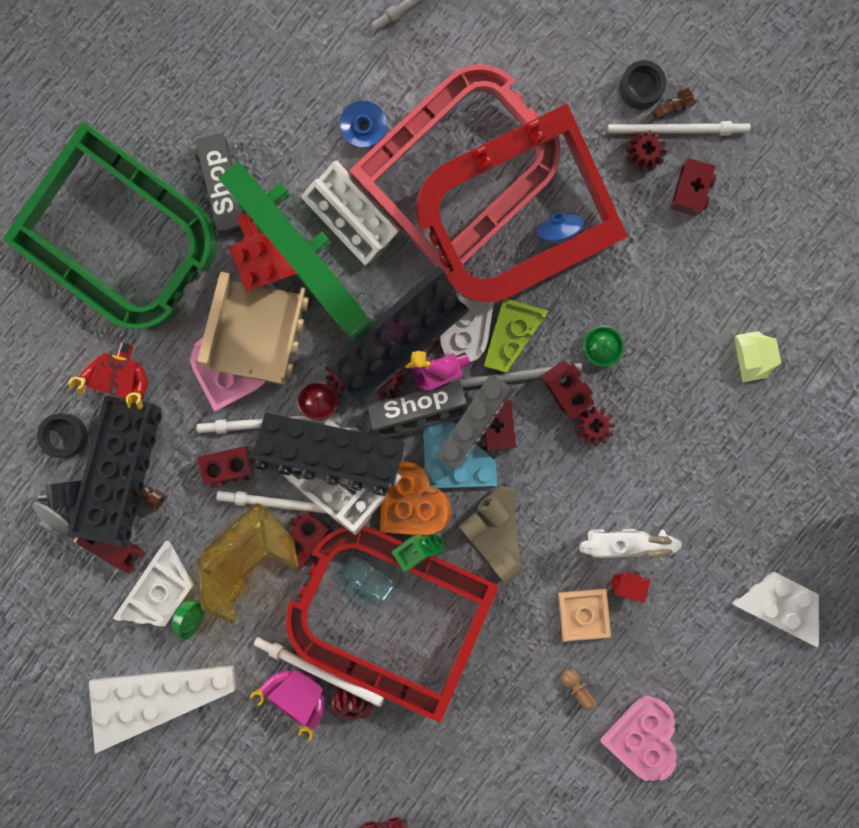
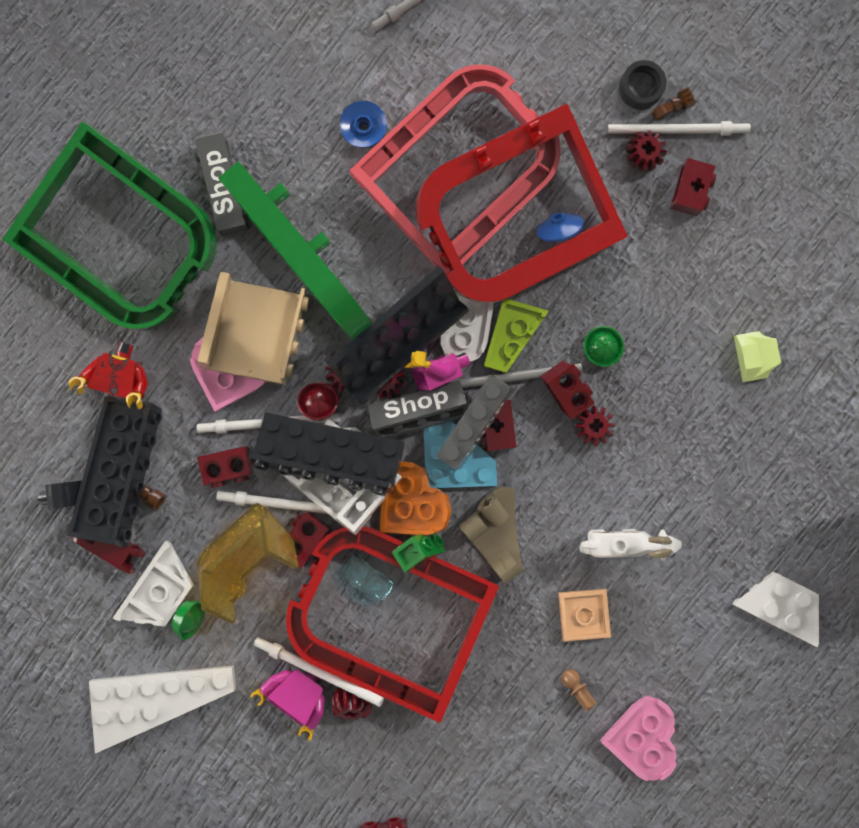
(44, 439): black tyre -> none
(49, 519): light grey dish -> none
(257, 257): red brick -> none
(351, 213): white brick -> none
(630, 585): red window -> none

